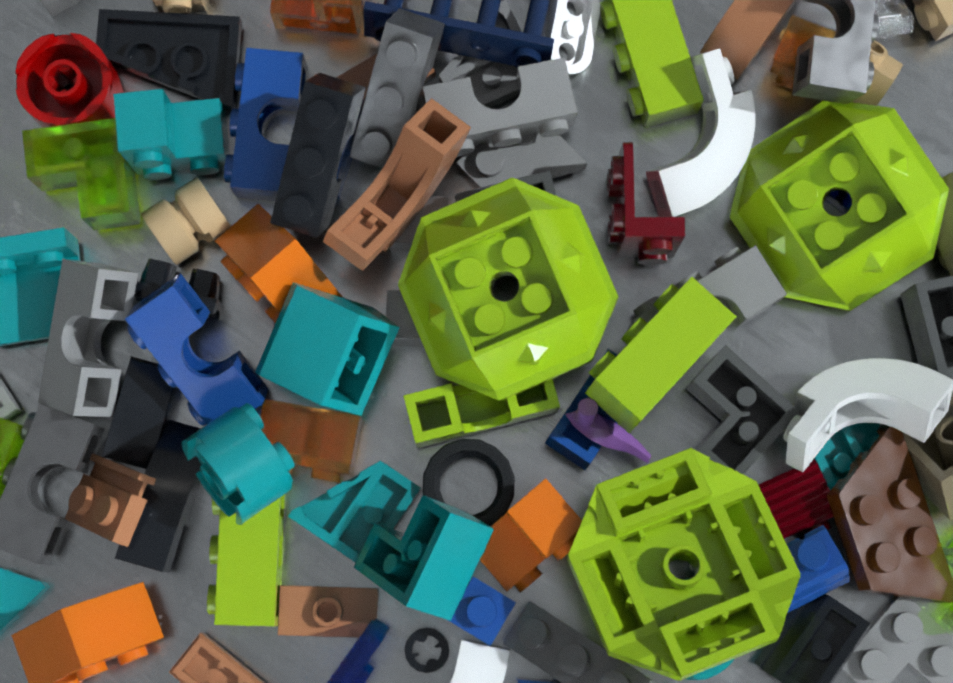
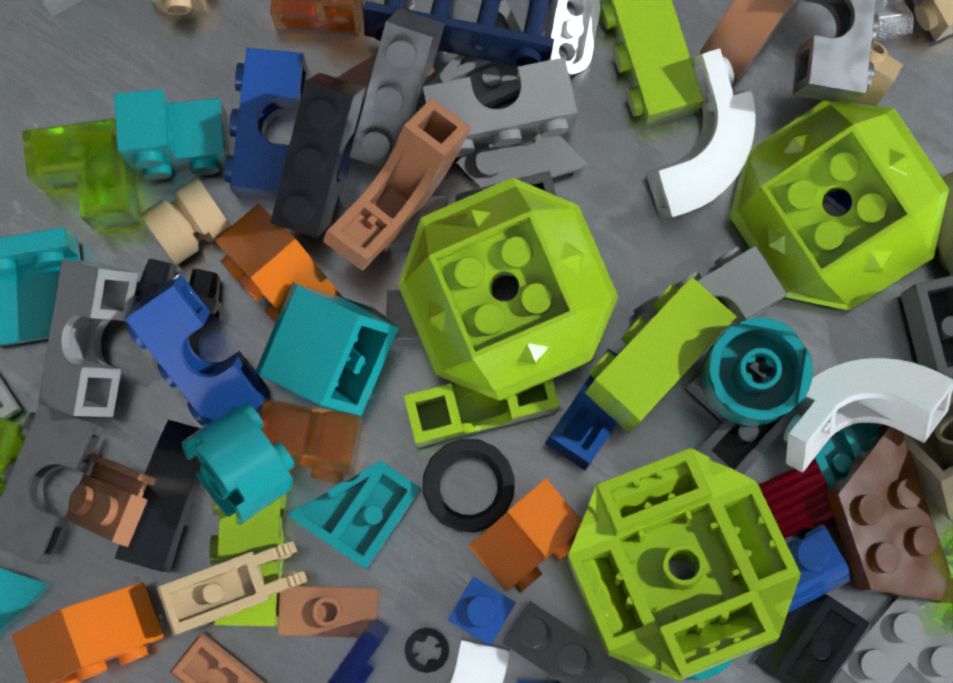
(60, 60): red brick -> none
(138, 414): black slope -> none
(175, 49): black wing -> none
(225, 589): none -> tan hinge
(428, 562): teal brick -> none
(605, 430): medium lavender bar -> none
(643, 238): dark red bracket -> none
(778, 356): none -> teal brick
(795, 34): clear orange bracket -> none

